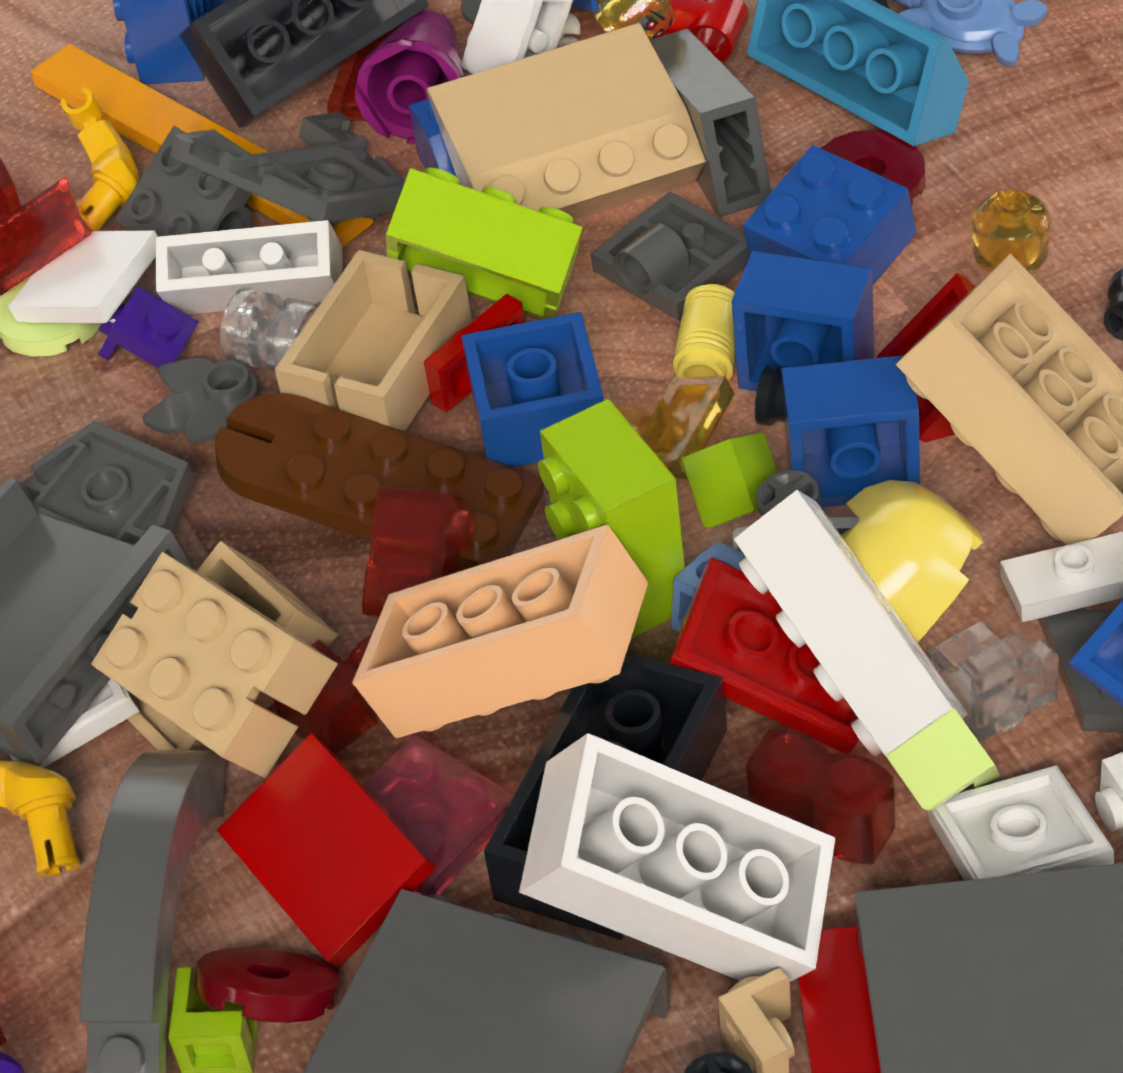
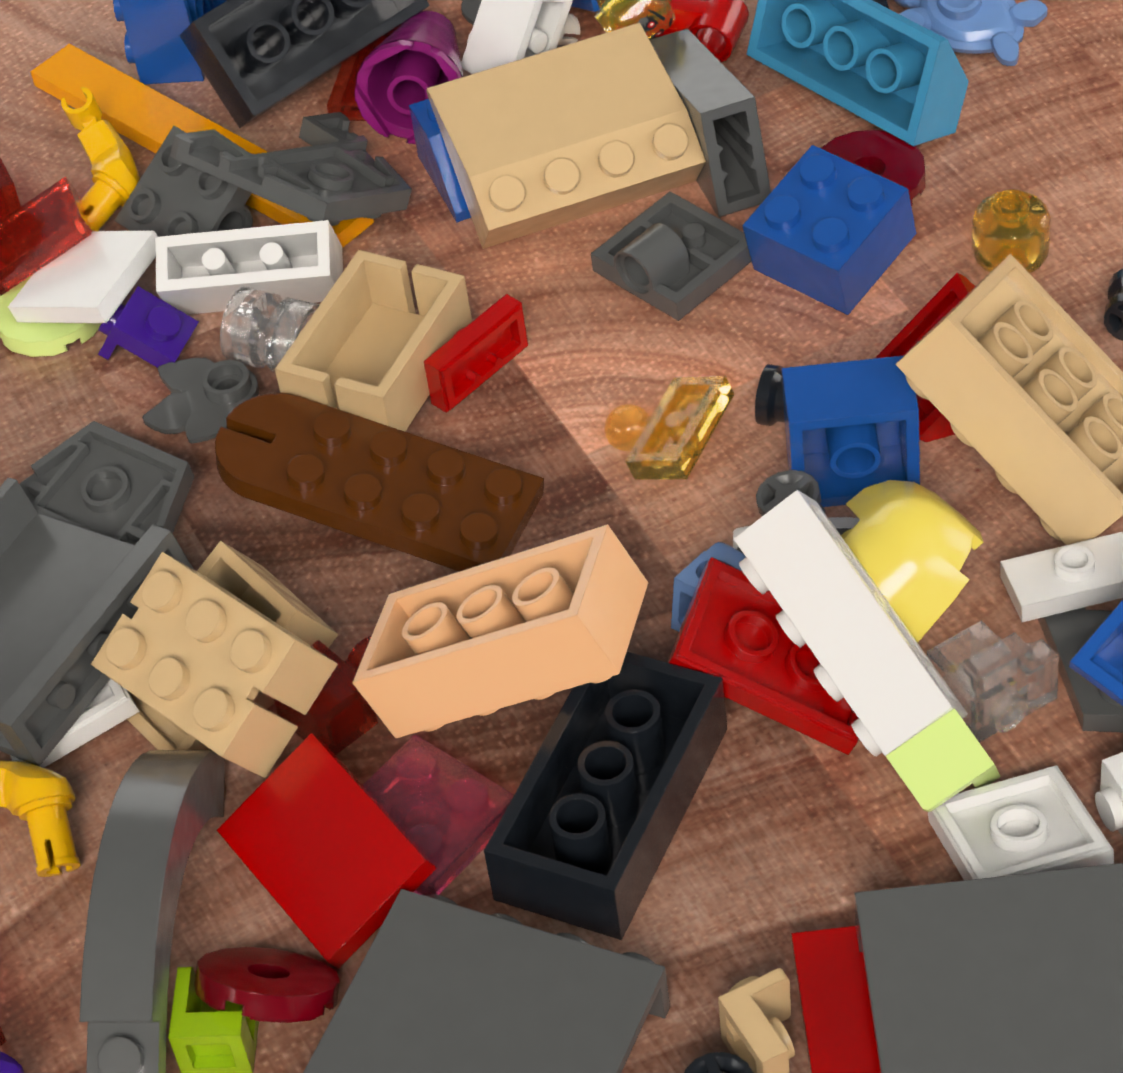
(412, 542): clear red brick -> none
(485, 239): lime piece -> none
(527, 381): blue brick -> none
(609, 475): lime brick -> none
(677, 863): white brick -> none
(706, 333): light yellow head -> none
(728, 477): lime panel -> none
(800, 314): blue brick -> none
(824, 791): clear red brick -> none

